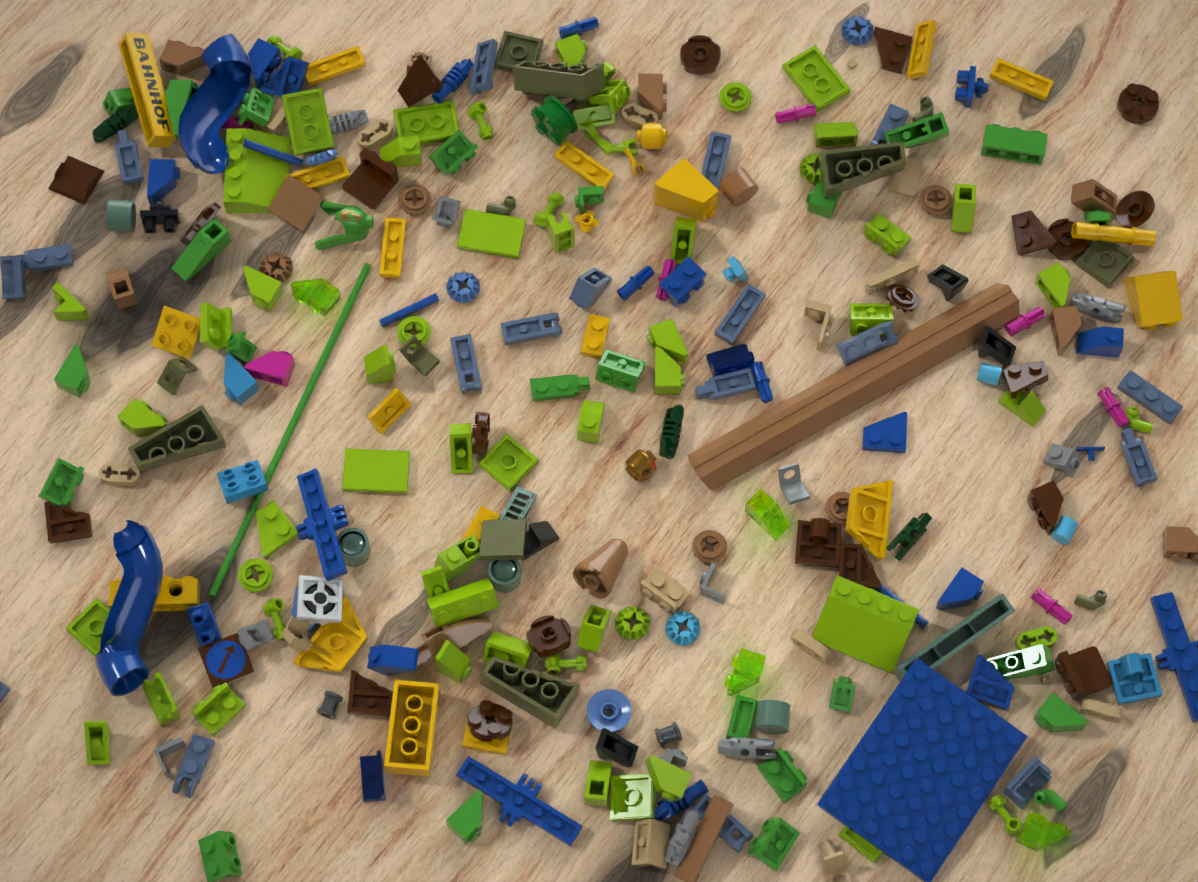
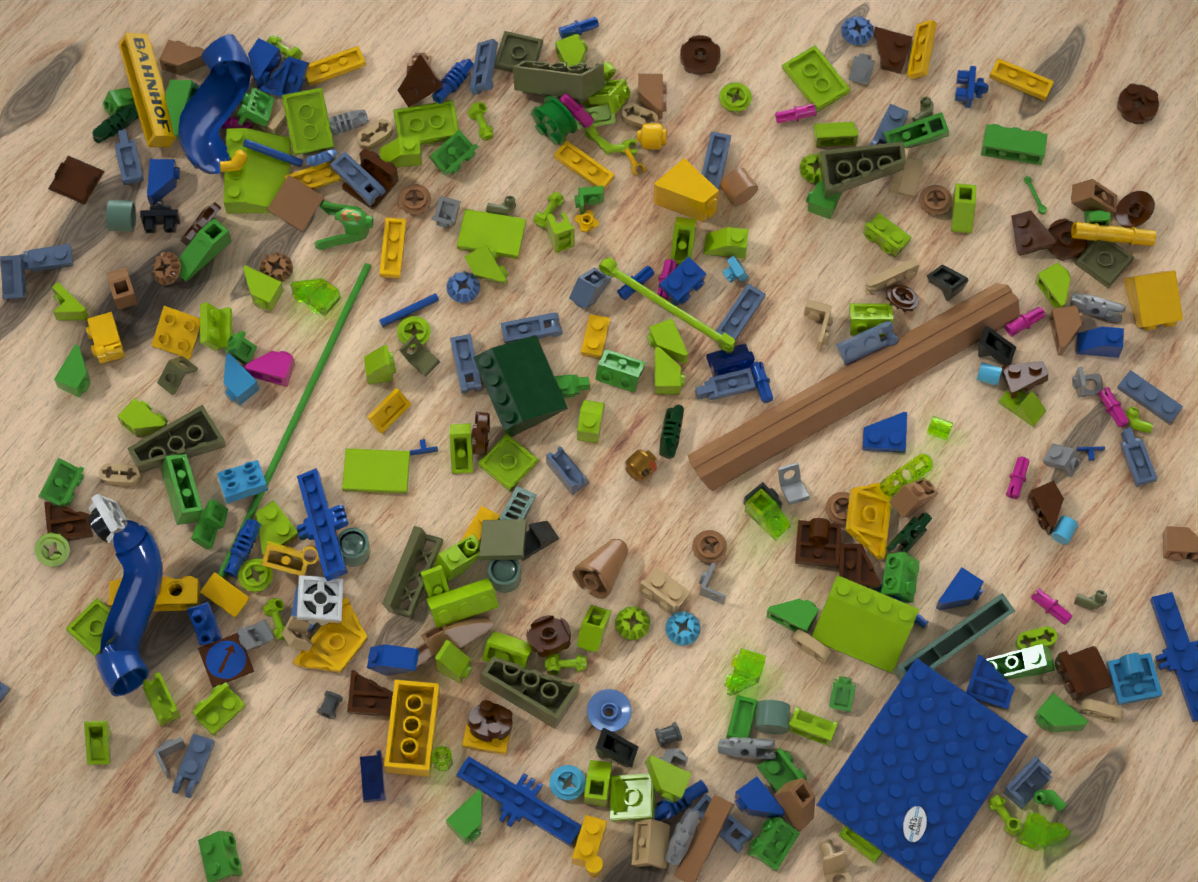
(56, 558): none -> lime gear
(105, 337): none -> yellow hinge
(106, 517): none -> white piece
(171, 273): none -> medium nougat gear
(181, 489): none -> bright green brick
(210, 521): none -> bright green slope
(224, 595): none -> yellow slope
(236, 162): none -> yellow arm
(242, 547): none -> blue hinge
(287, 558): none -> yellow hinge
(357, 178): none -> sand blue plate
(405, 570): none -> olive fence
(423, 450): none -> blue piece
(442, 766): none -> clear neon green gear
(484, 265): none -> lime slope
(520, 384): none -> dark green slope
(564, 773): none -> medium azure gear
(566, 471): none -> sand blue hinge
(577, 111): none -> dark pink axle
(589, 845): none -> yellow hinge
(609, 268): none -> lime hinge
(727, 242): none -> lime slope
(757, 800): none -> blue slope
(771, 492): none -> pearl dark grey bracket
(794, 614): none -> bright green slope
(797, 802): none -> medium nougat slope
(812, 727): none -> lime hinge
(861, 68): none -> light grey bracket
(900, 576): none -> bright green bracket
(910, 466): none -> clear neon green beam
(913, 497): none -> medium nougat slope
(914, 824): none -> white sticker
(939, 428): none -> clear neon green gear
(1017, 477): none -> dark pink axle
(1042, 209): none -> bright green hinge
(1079, 383): none -> light grey bracket

